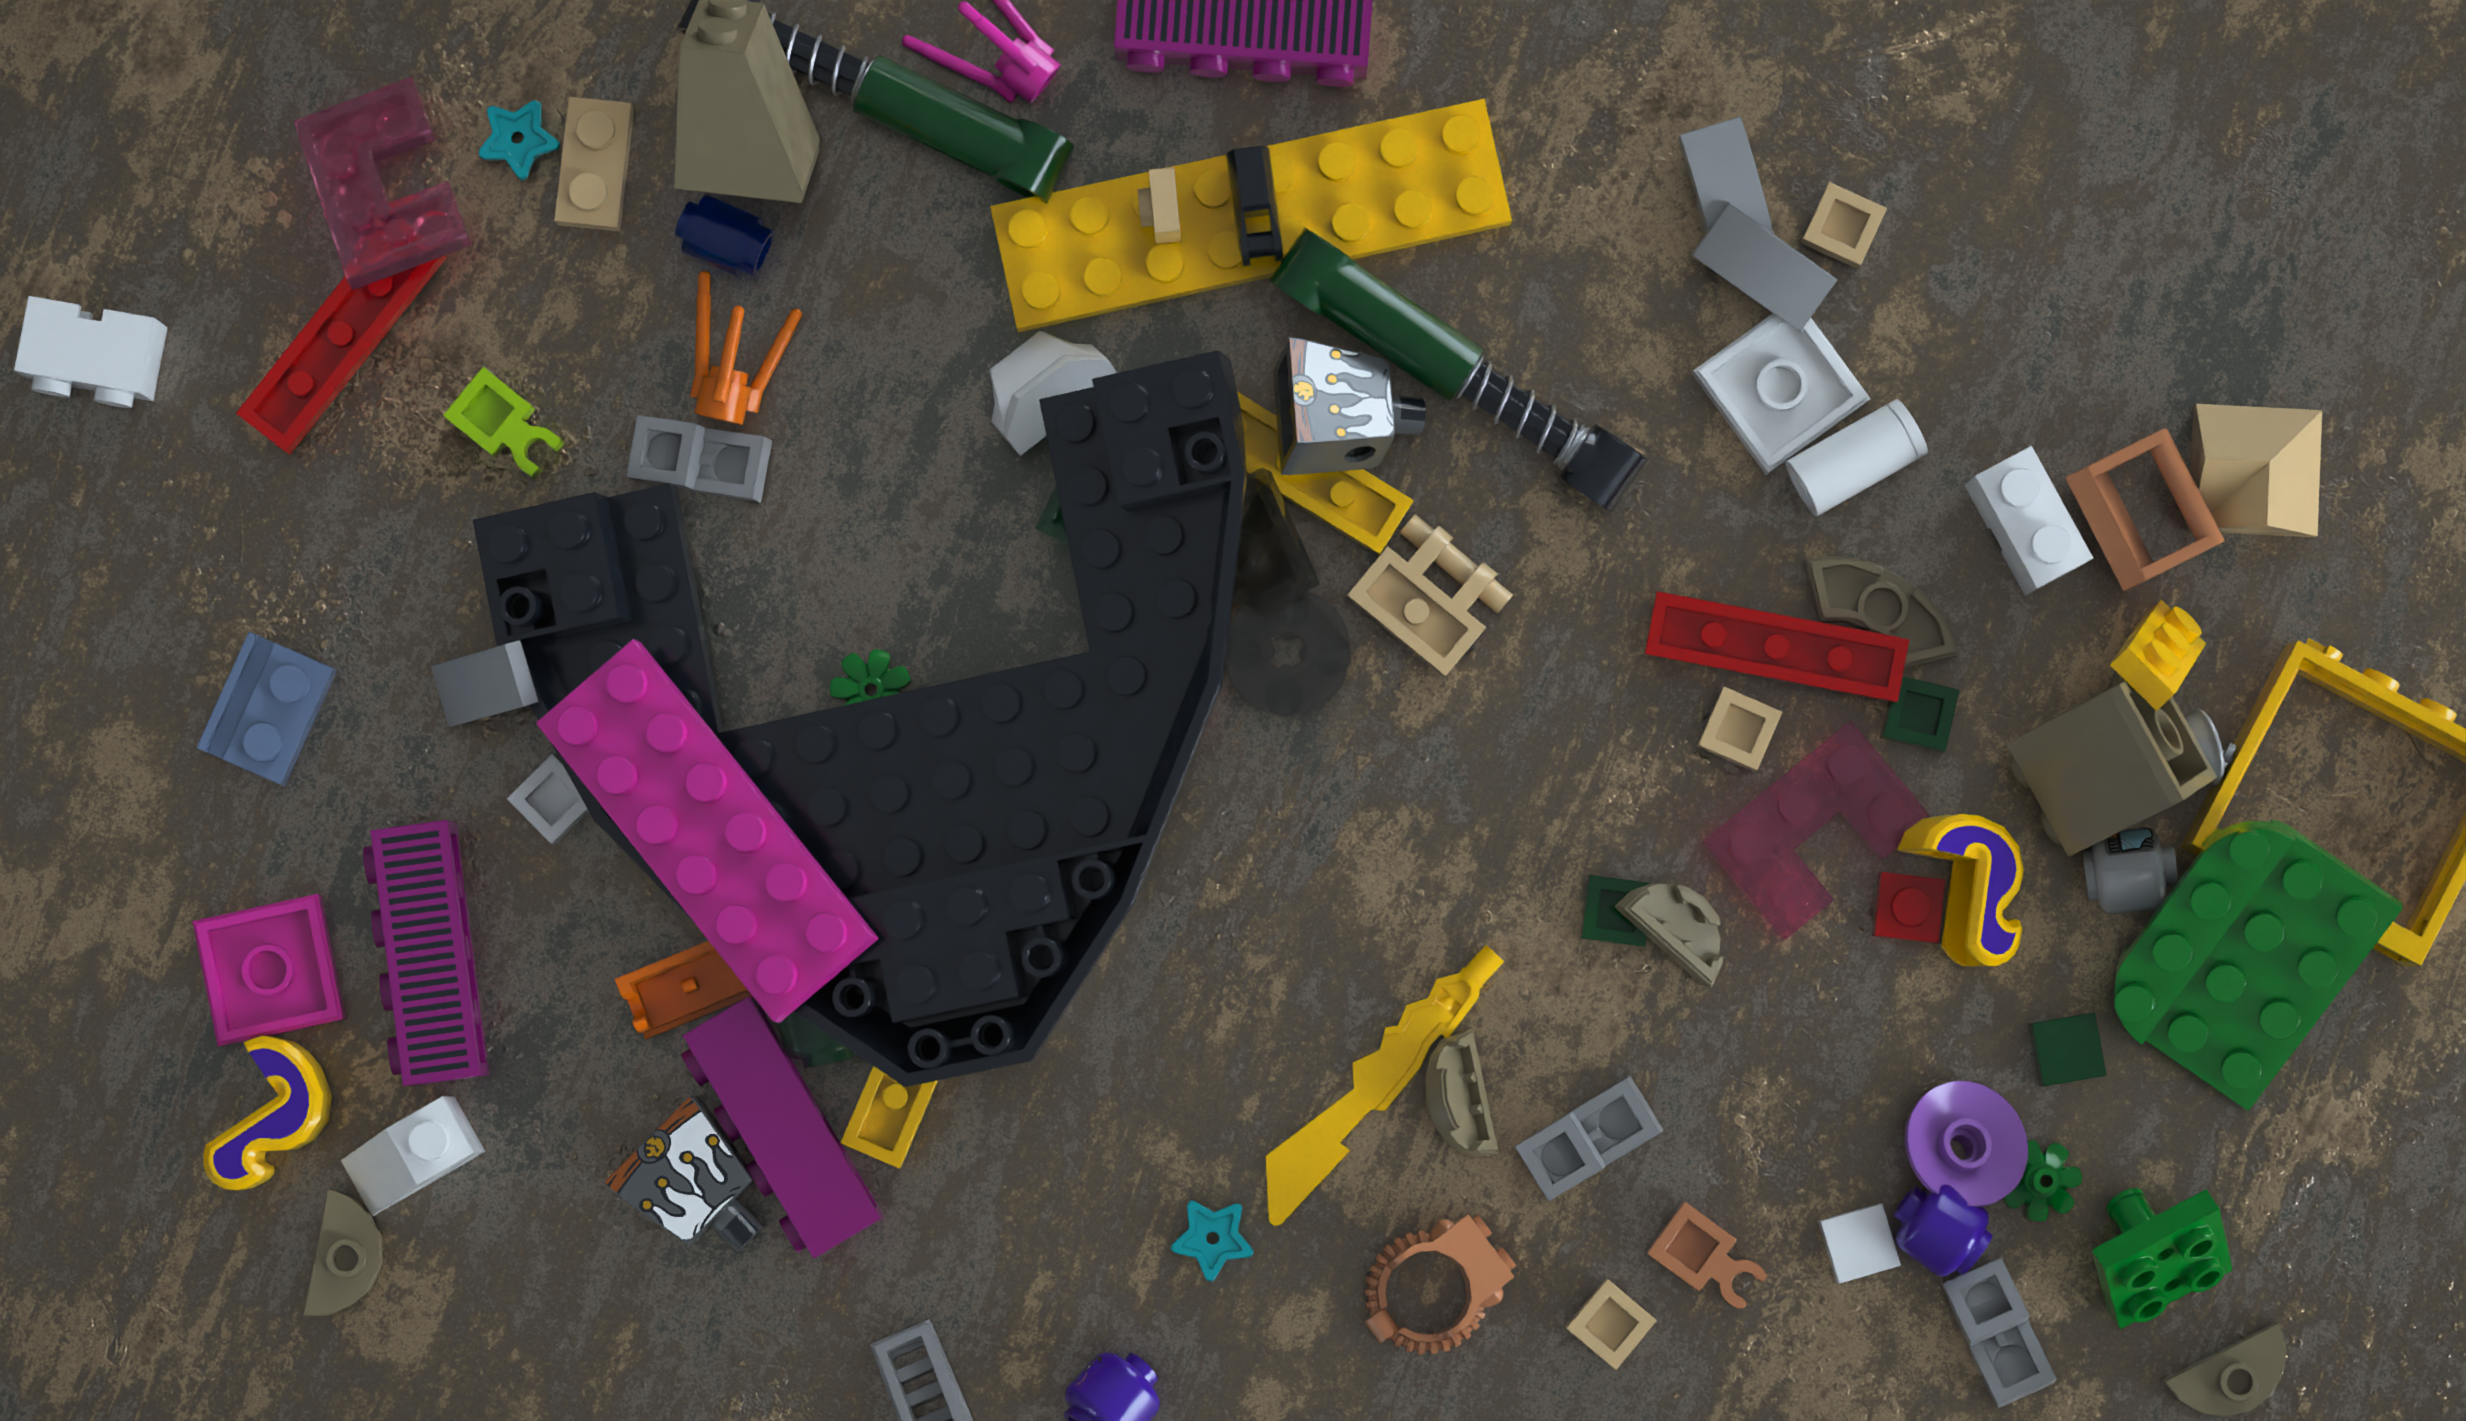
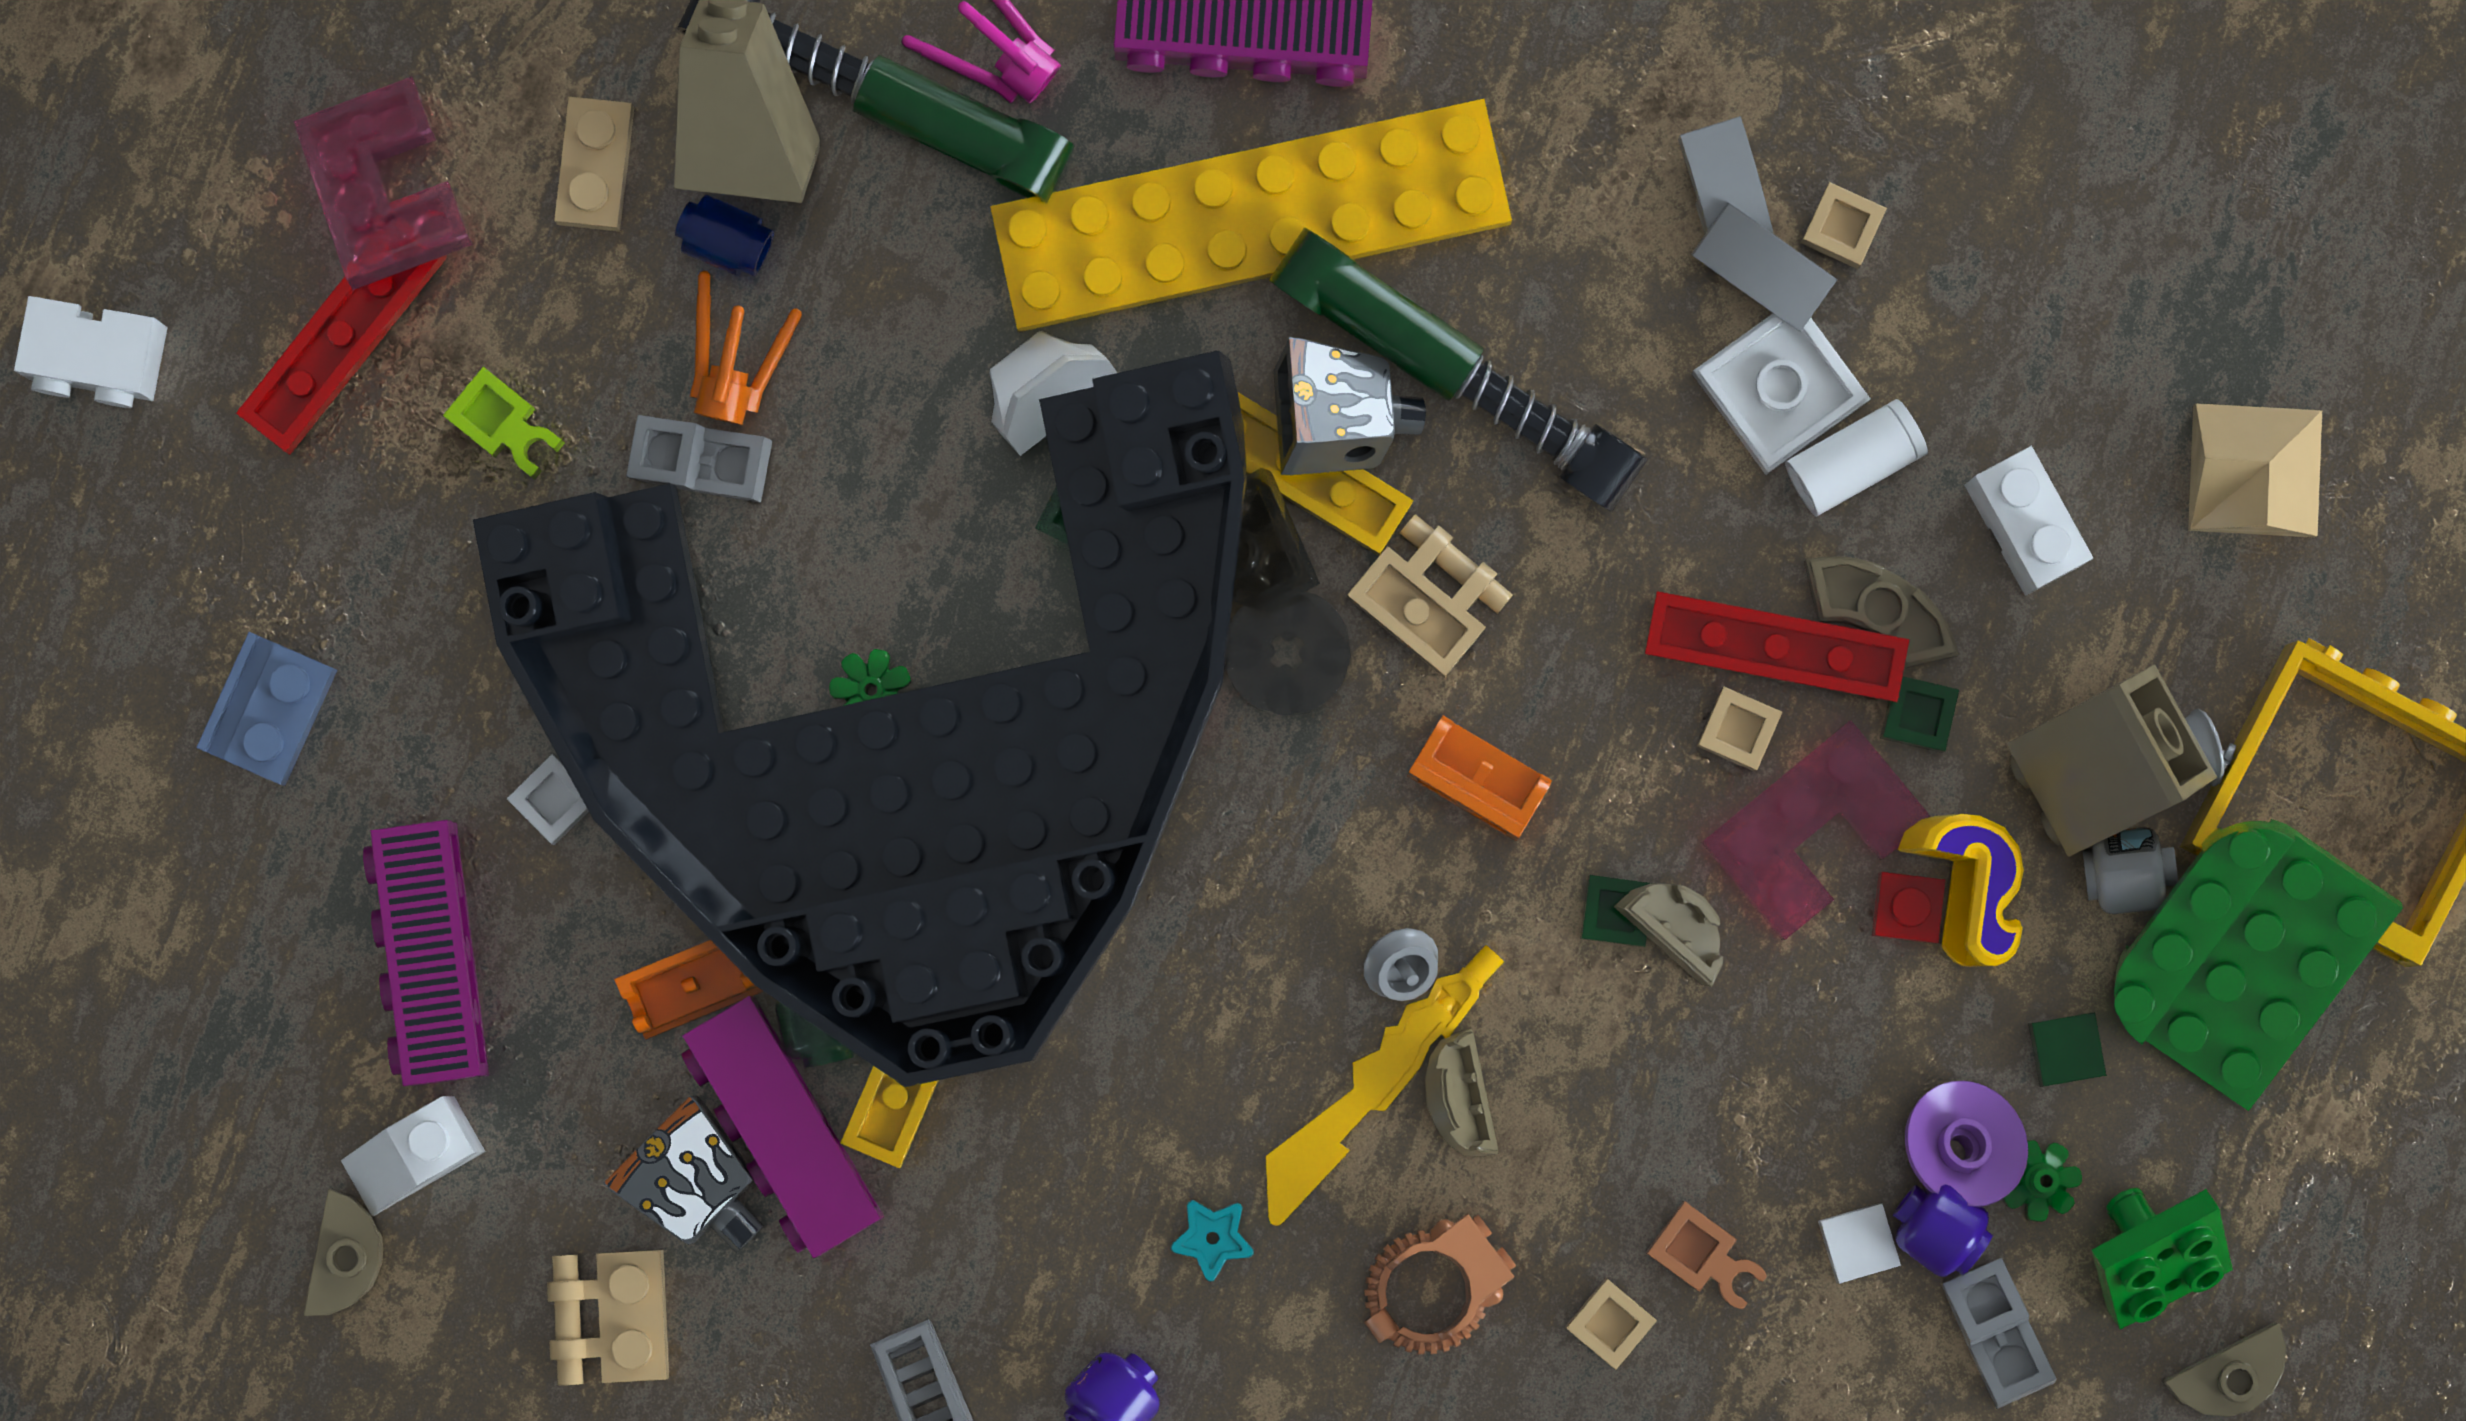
(269, 970): dark pink tile -> none
(285, 1123): yellow animal -> none
(484, 683): light grey slope -> none
(521, 155): teal plate -> none
(630, 1317): none -> tan plate
(707, 831): dark pink plate -> none
(1160, 205): tan plate -> none
(1253, 197): black bar -> none
(1402, 964): none -> light grey hat
(1479, 778): none -> orange hinge
(1589, 1138): light grey slope -> none
(2114, 525): nougat tile -> none
(2159, 653): yellow plate -> none

